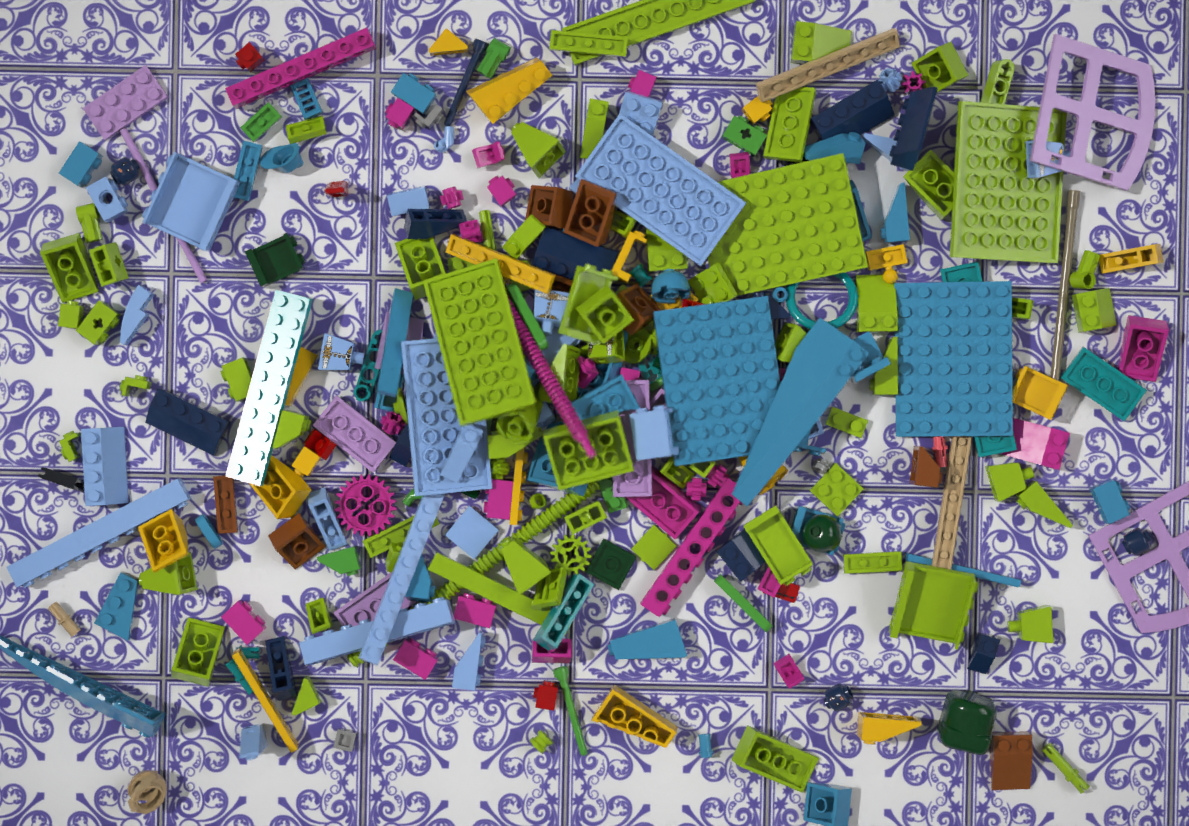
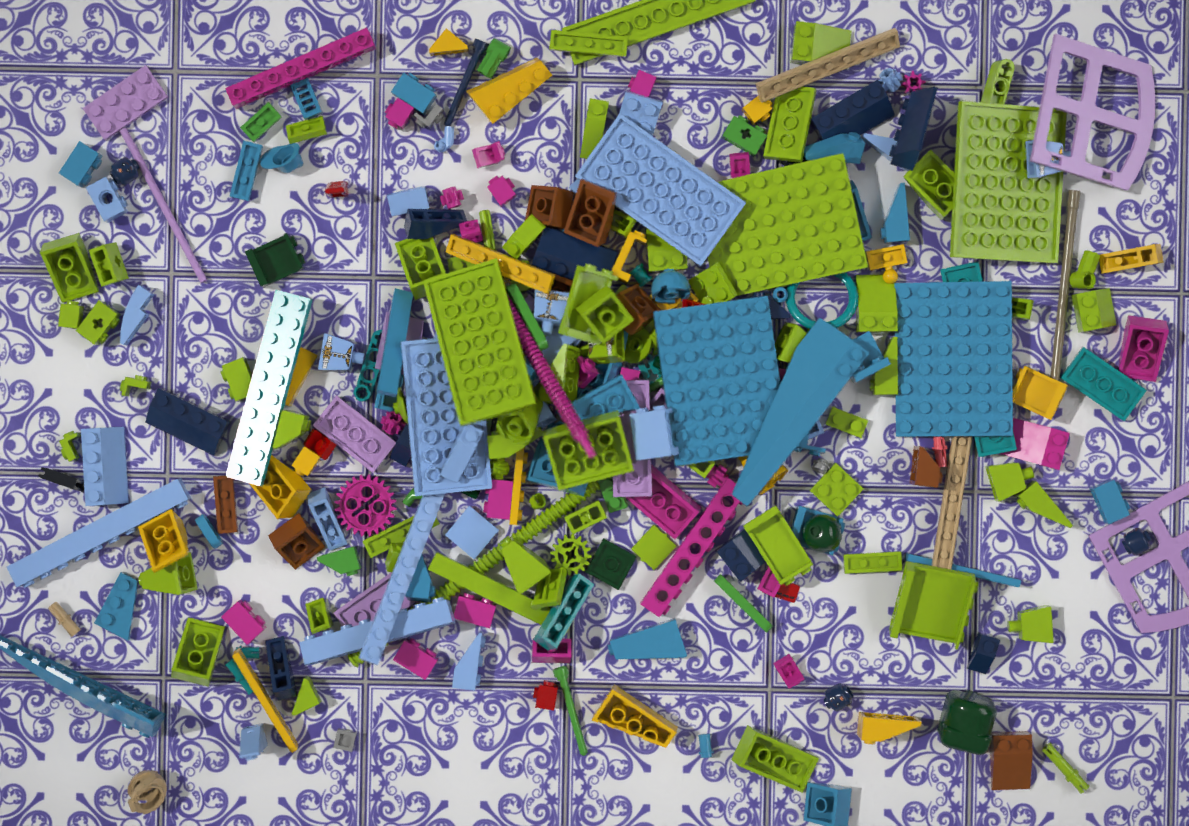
(88, 217): lime piece -> none
(190, 201): light blue panel -> none
(249, 57): red brick -> none
(537, 147): lime slope -> none
(541, 741): lime wheel -> none
(677, 474): lime slope -> none
(696, 489): dark pink gear -> none
(940, 67): lime slope -> none

